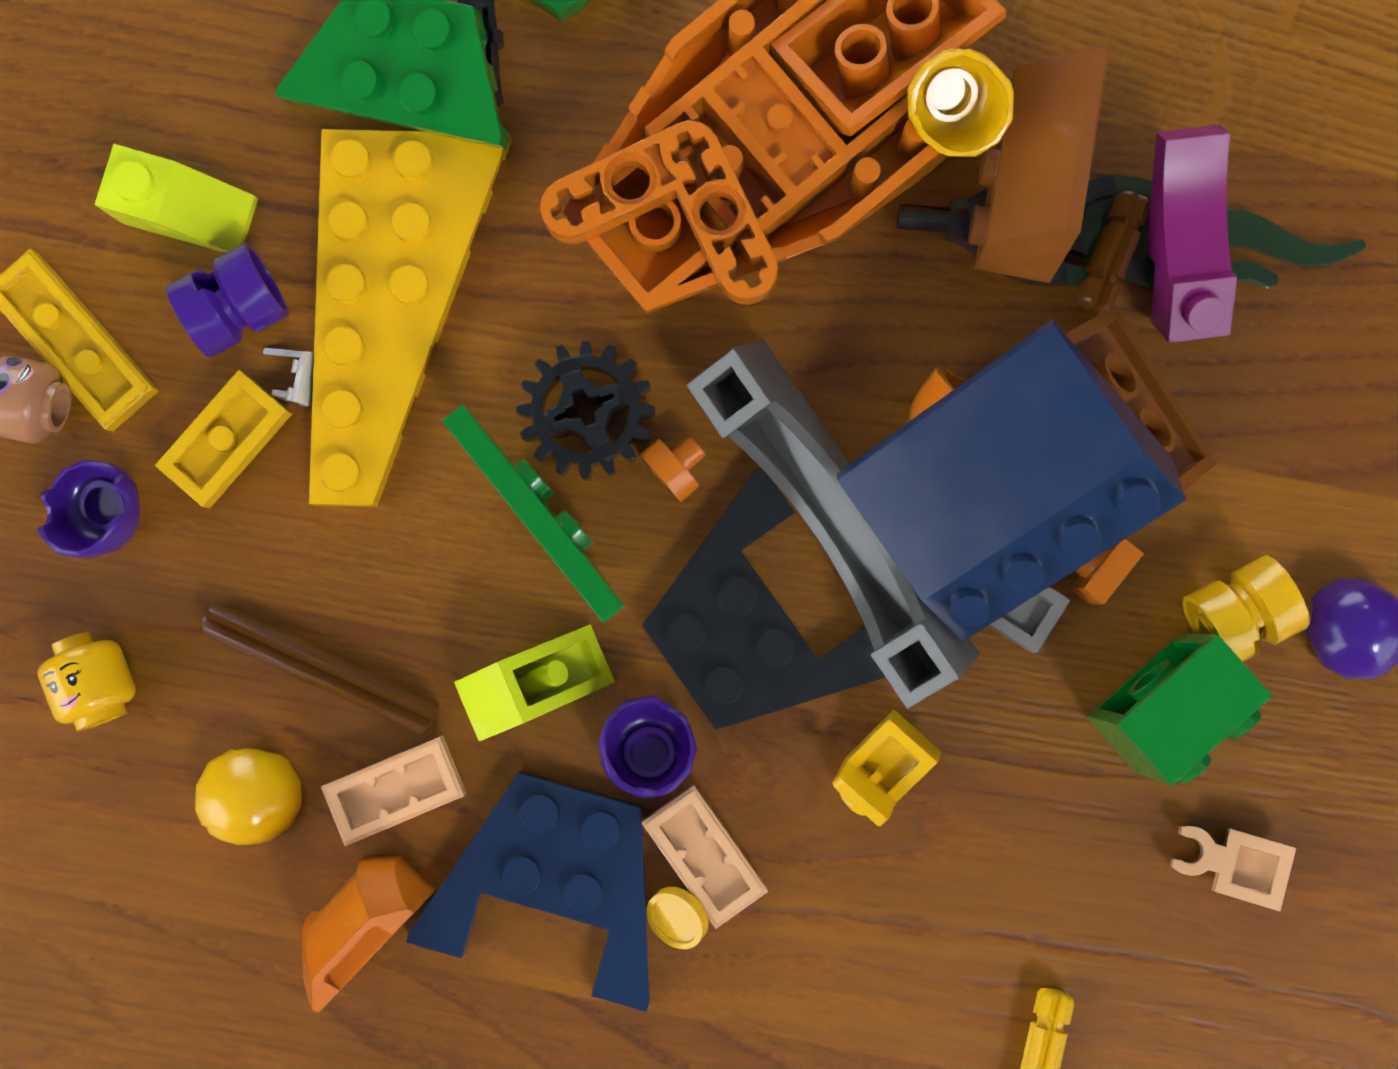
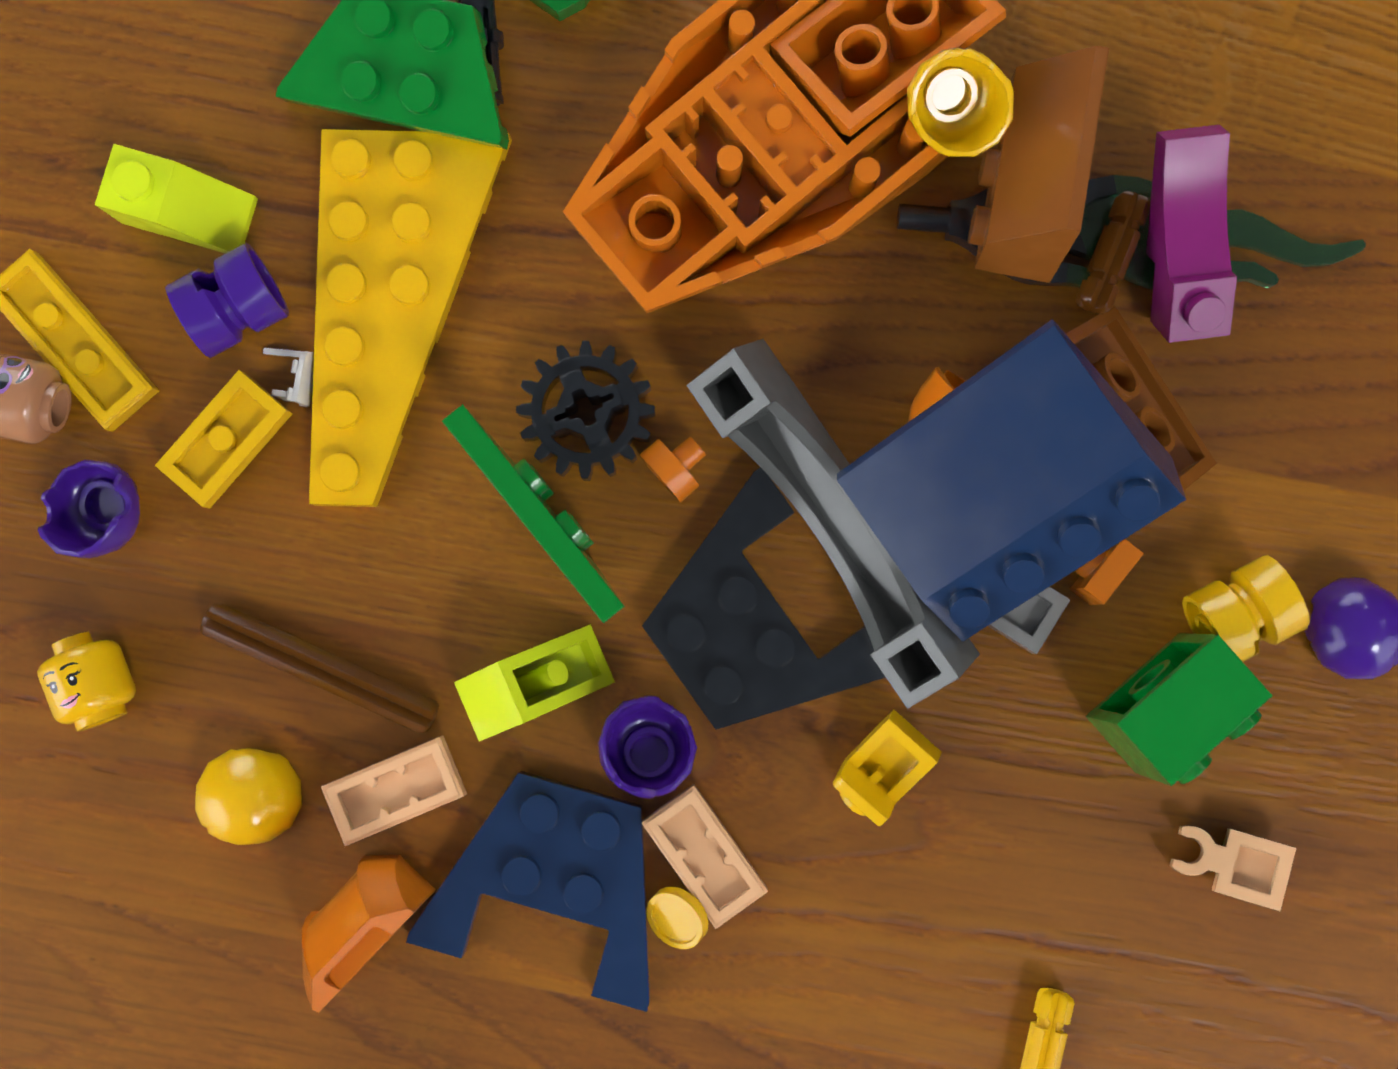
(668, 182): orange beam -> none

